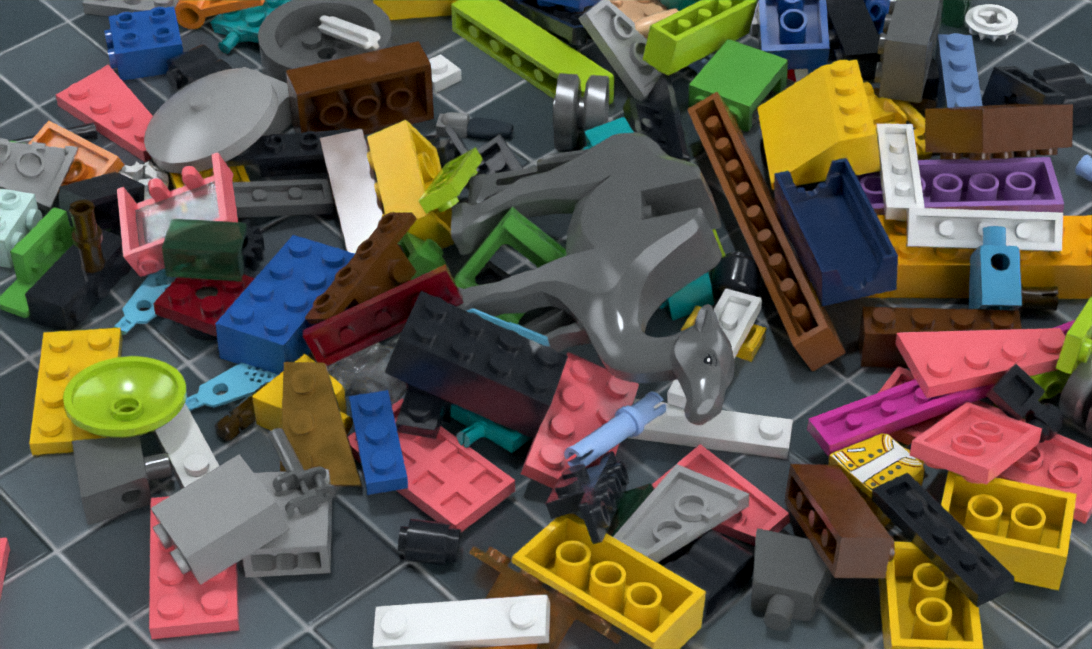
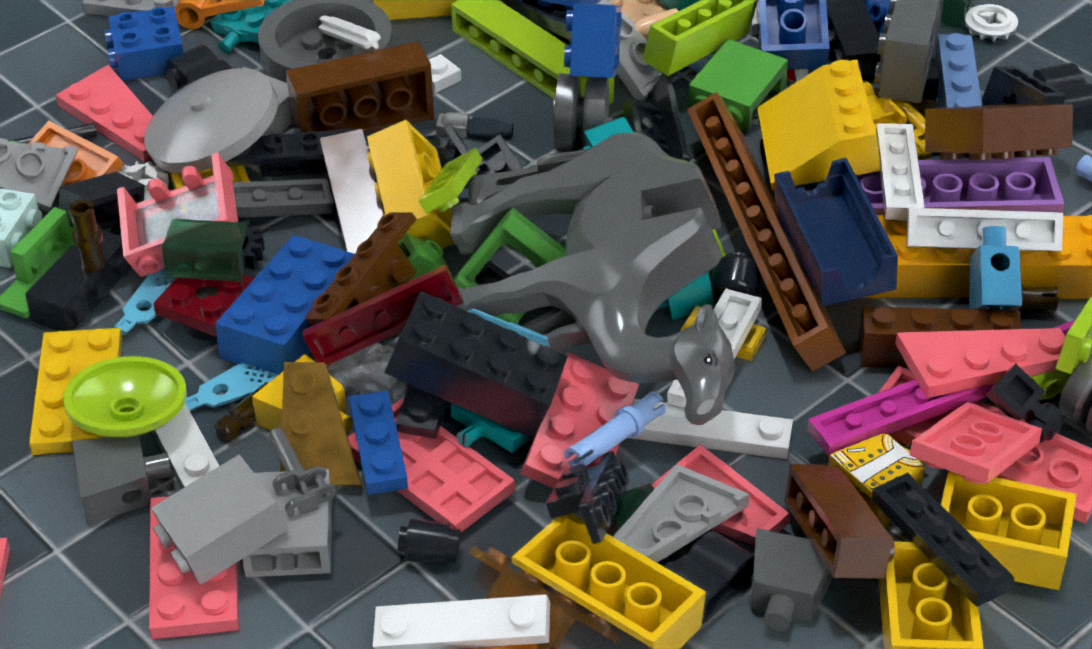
(594, 40): none -> blue brick

